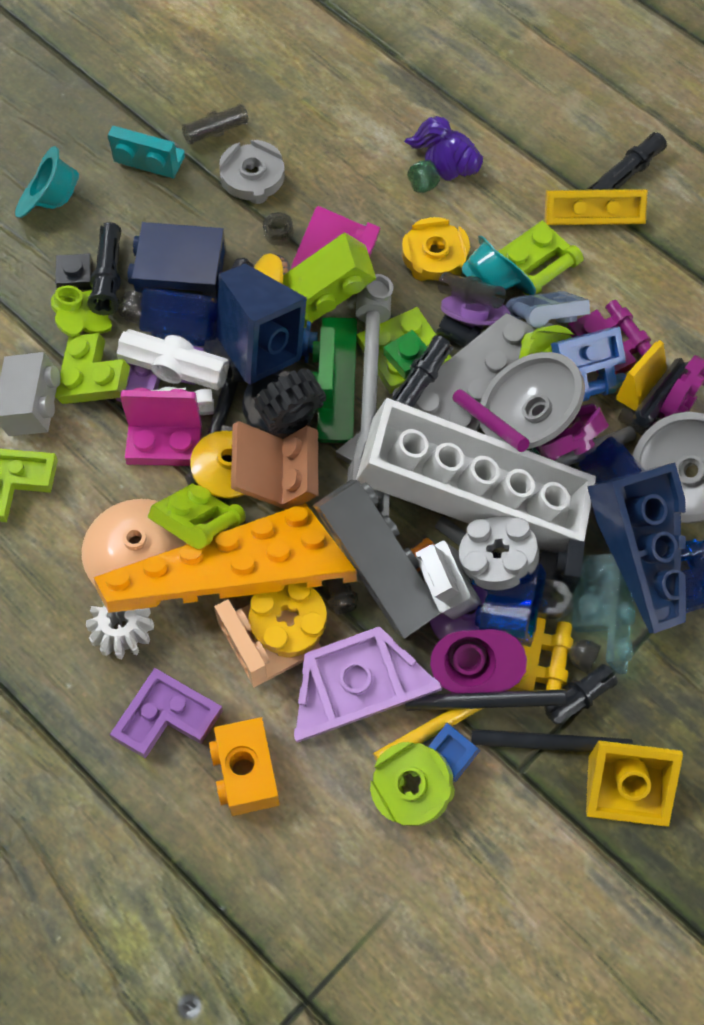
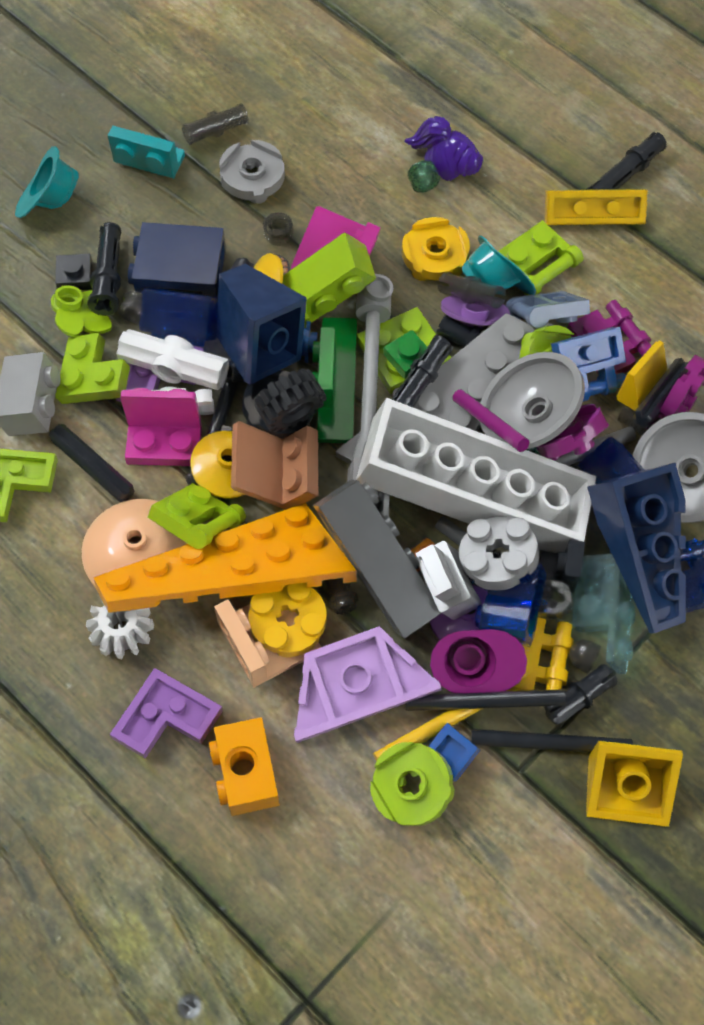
(91, 463): none -> black axle

